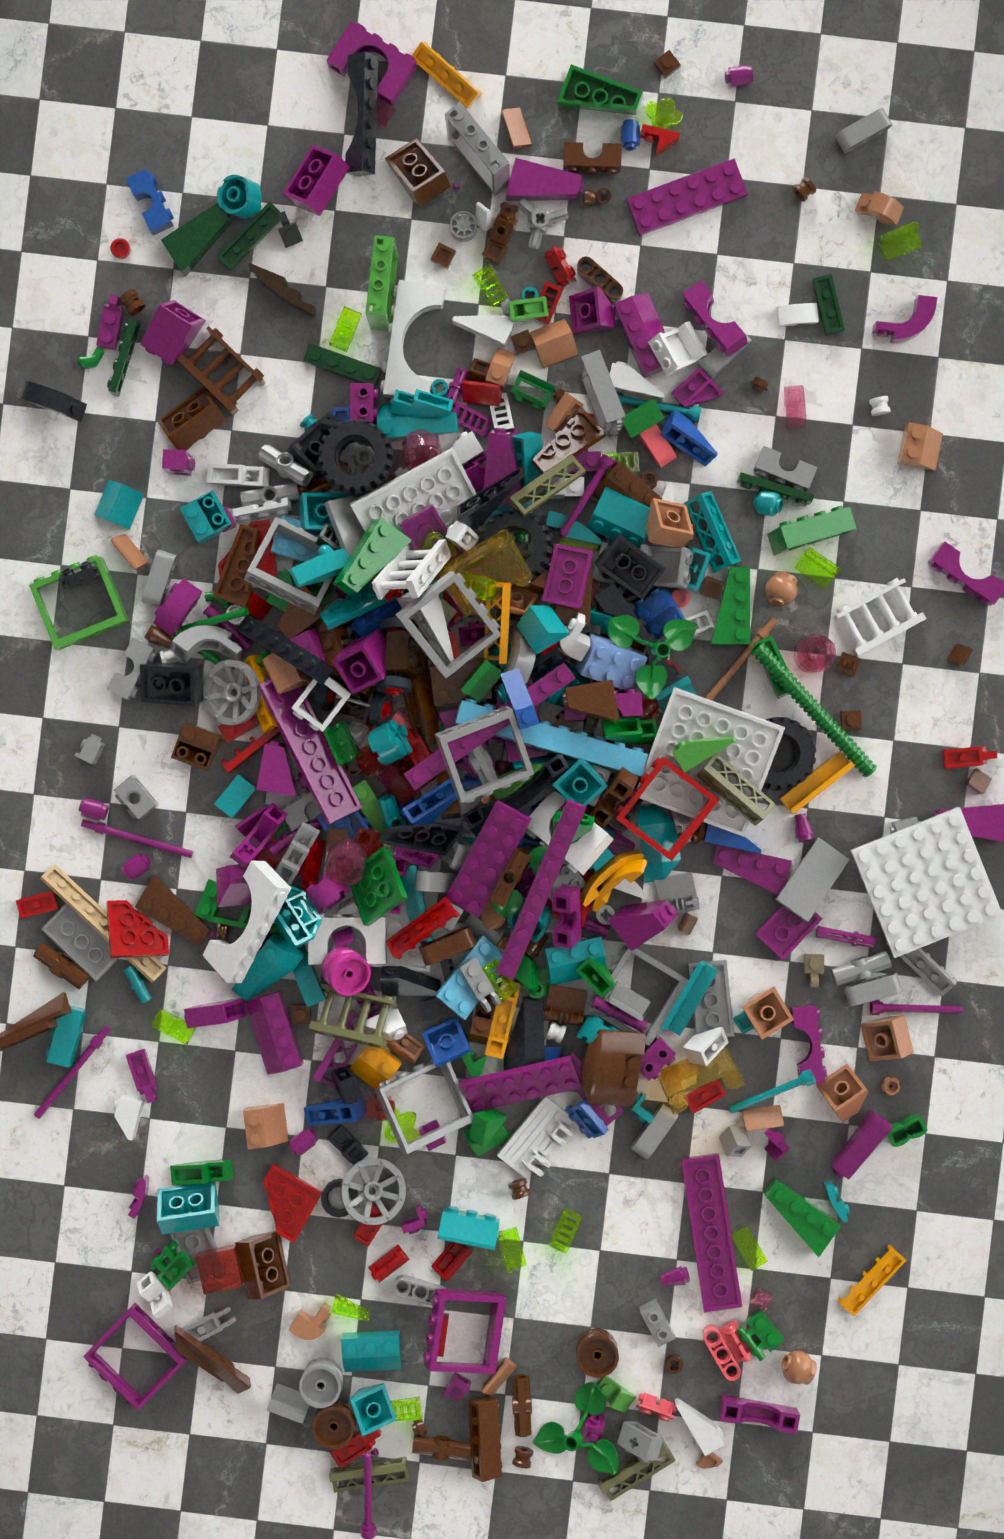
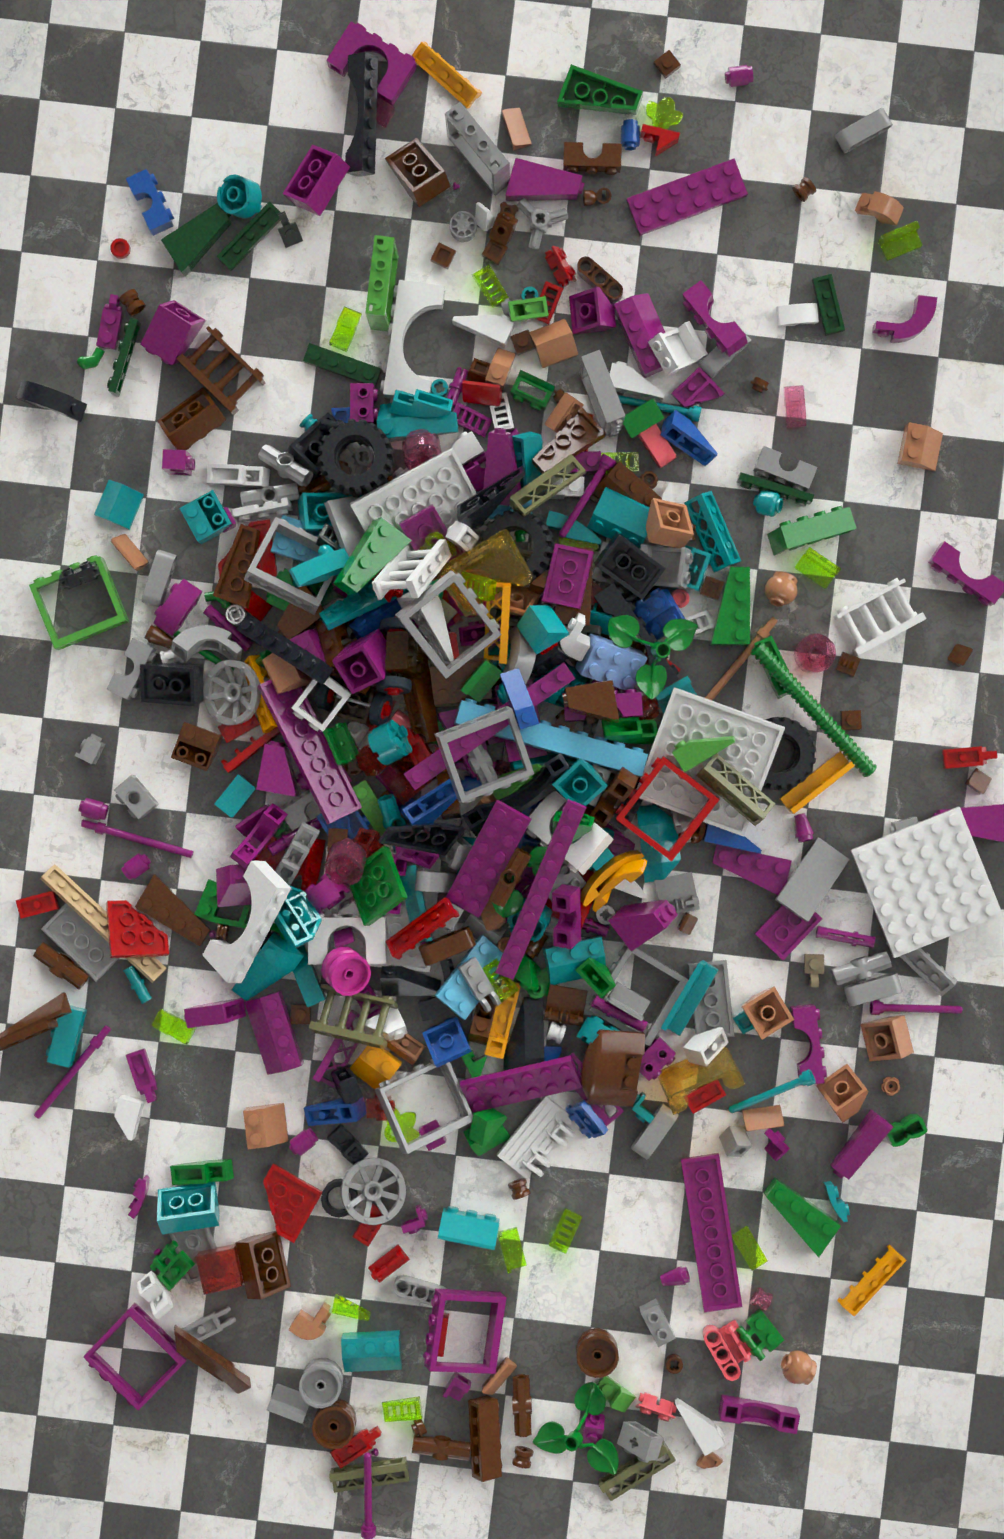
(217, 619): green bar -> none
(277, 285): dark brown slope -> none
(372, 1408): teal slope -> none
(451, 1259): red slope -> none
(879, 405): white wheel -> none

